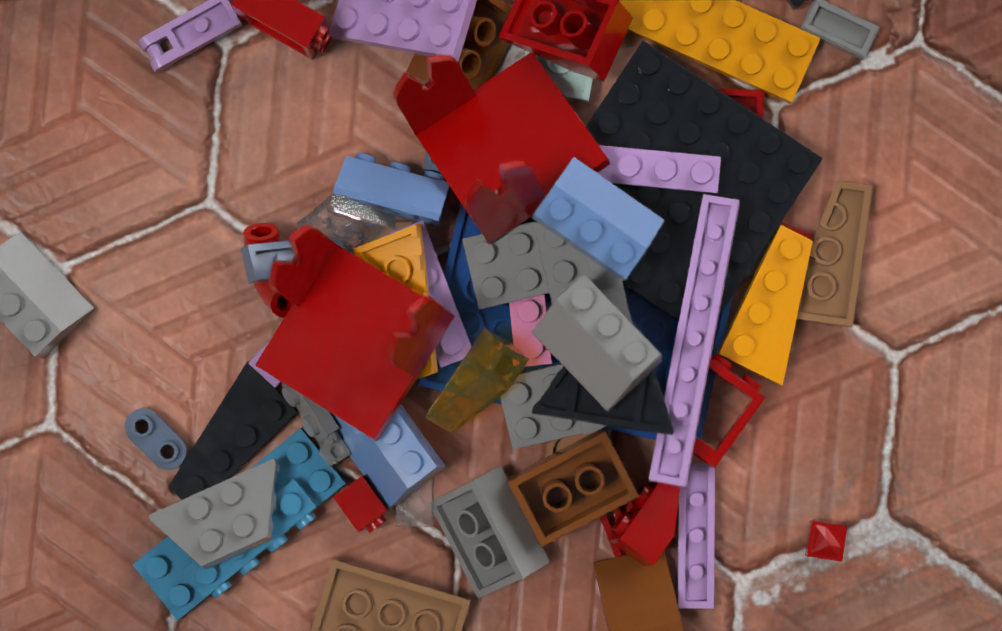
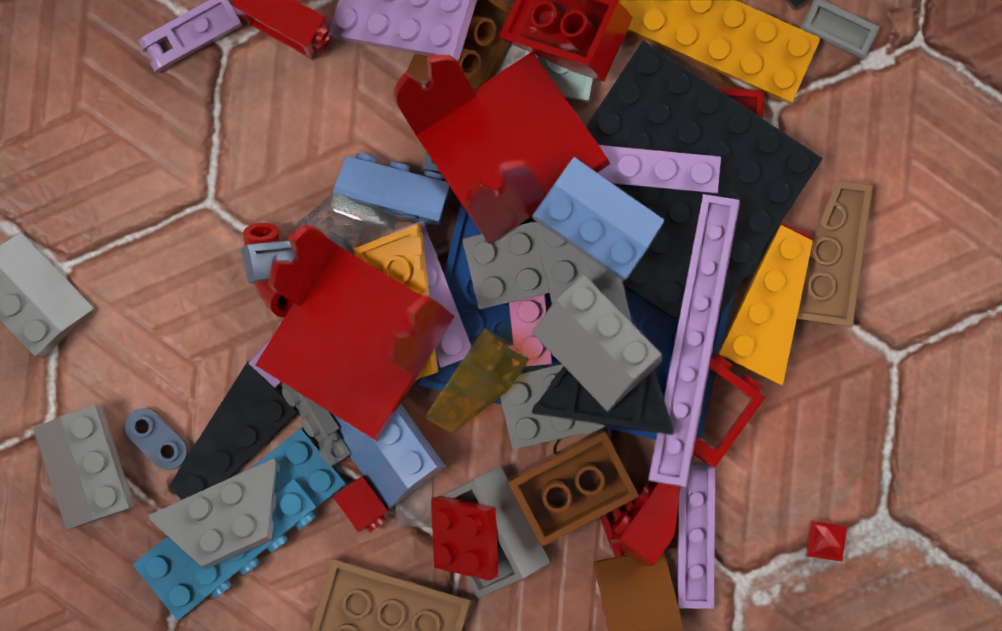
(84, 466): none -> light grey slope
(464, 537): none -> red plate

